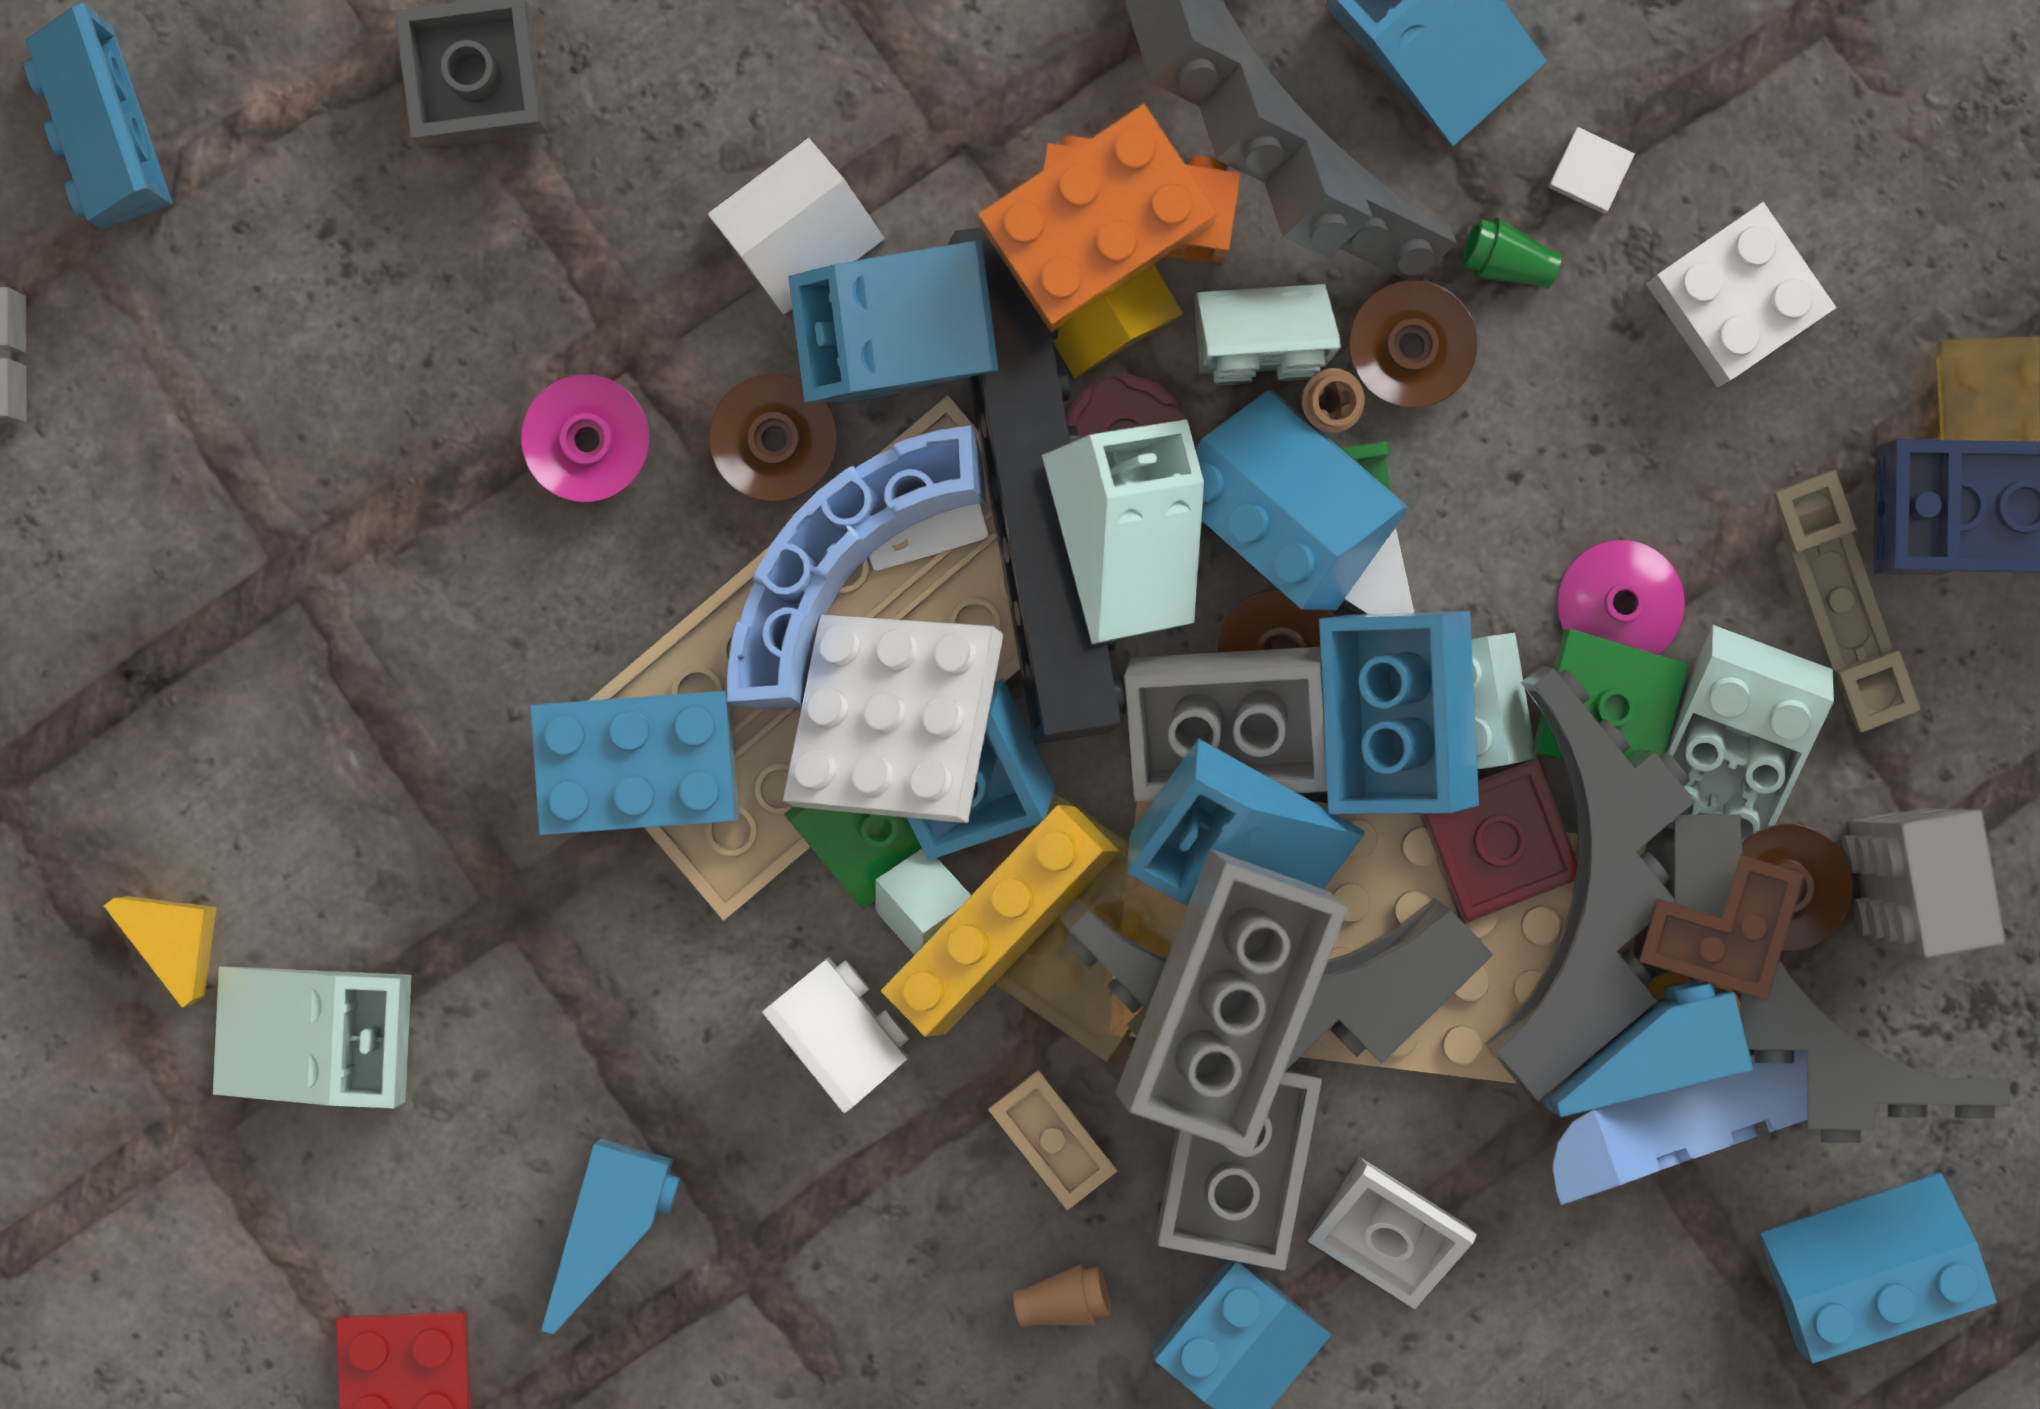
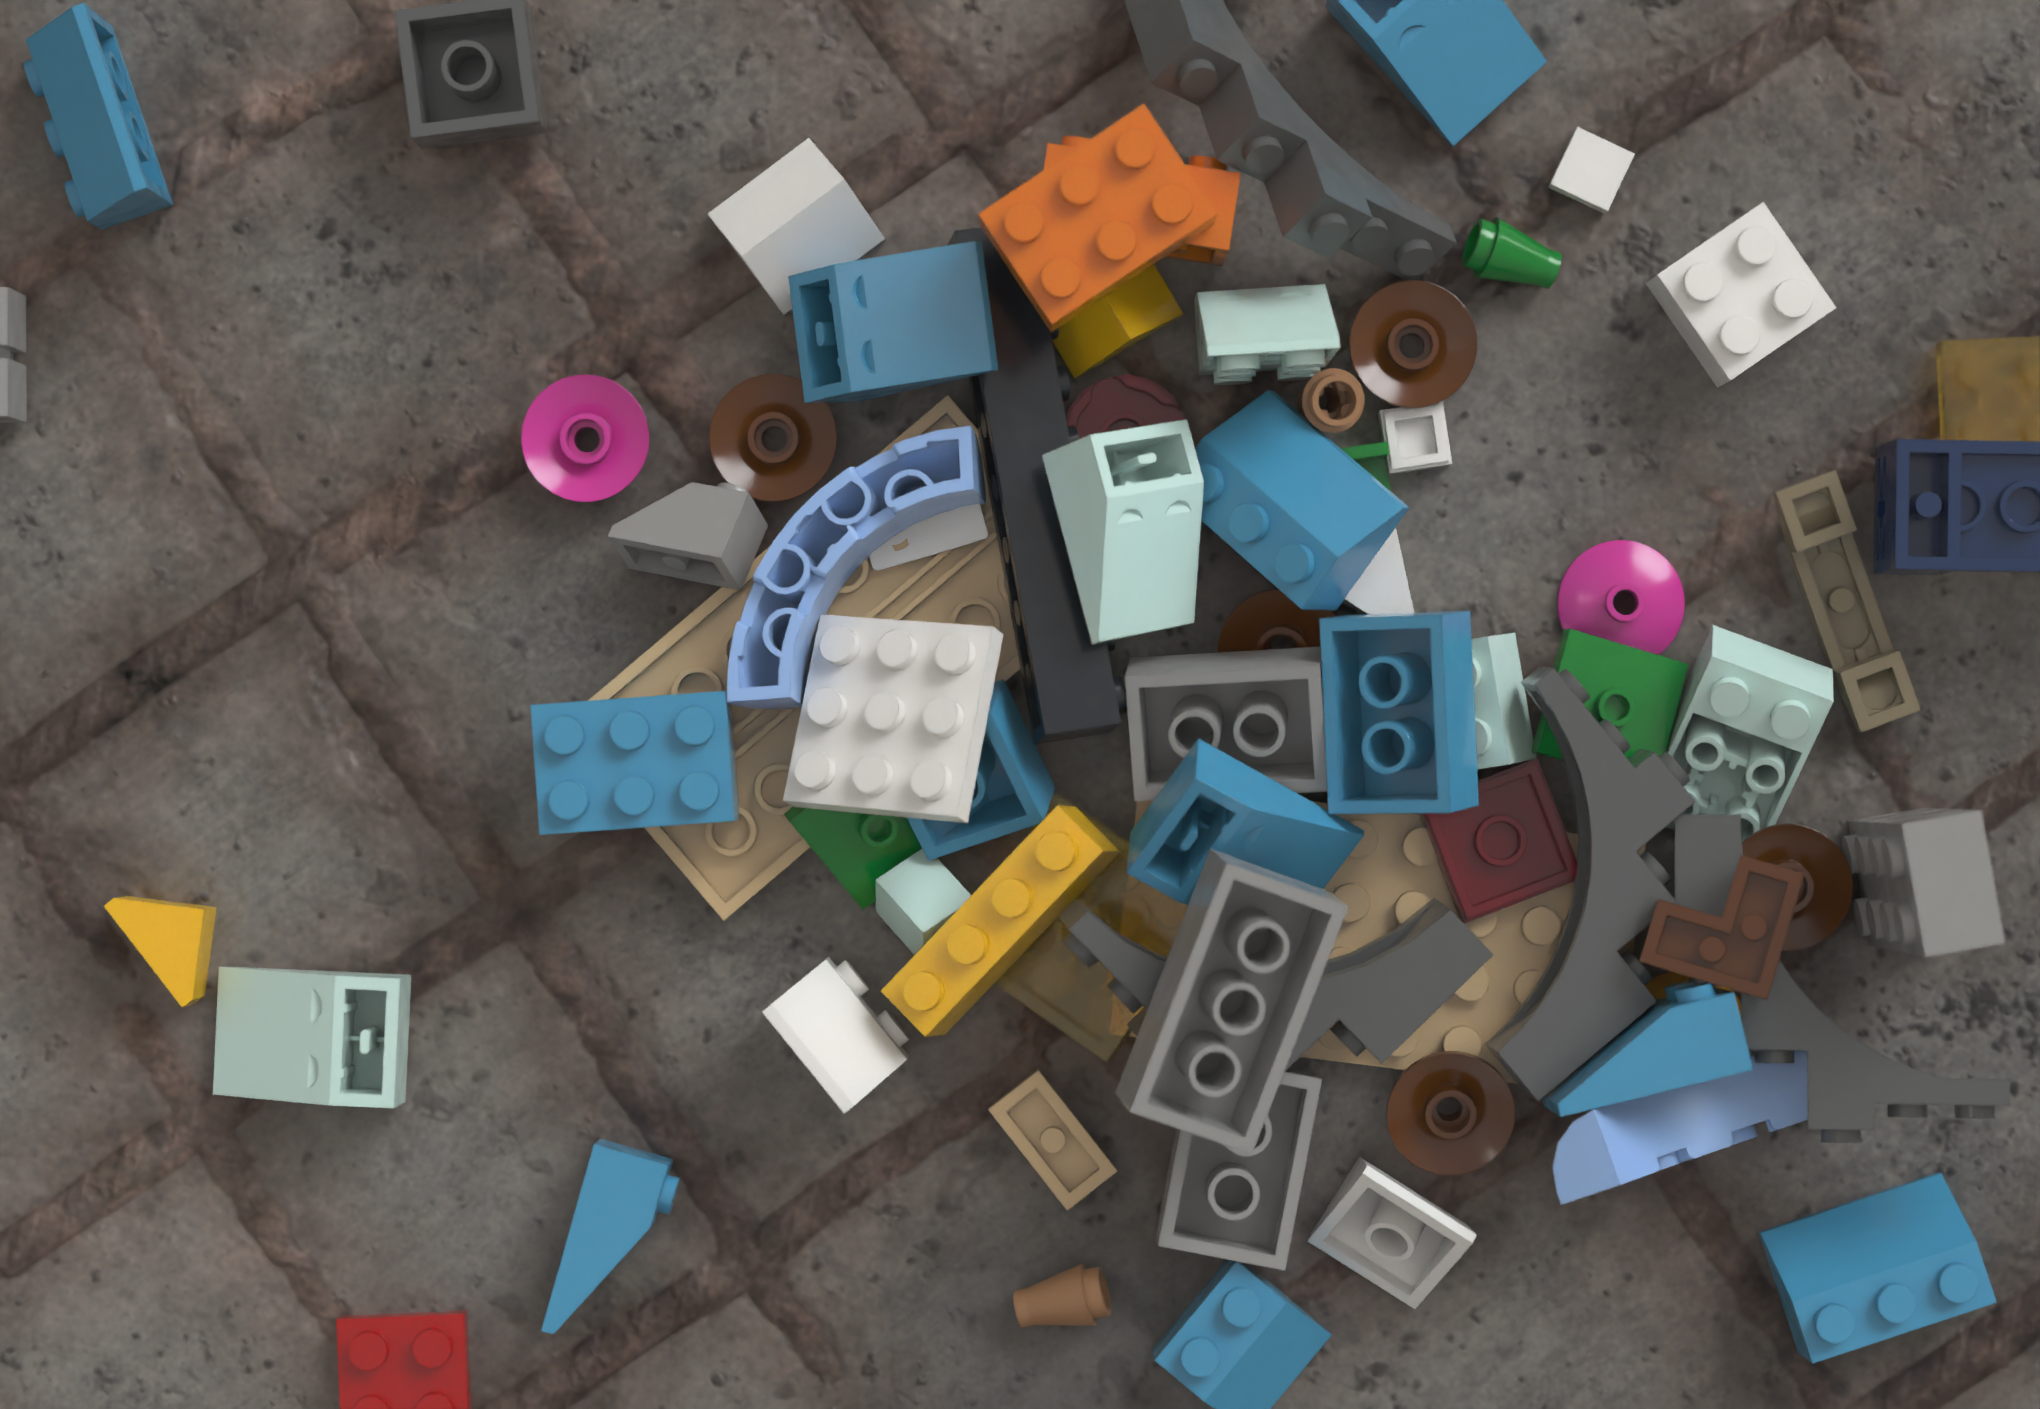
(694, 535): none -> light grey slope
(1415, 438): none -> white tile
(1454, 1141): none -> reddish brown dish

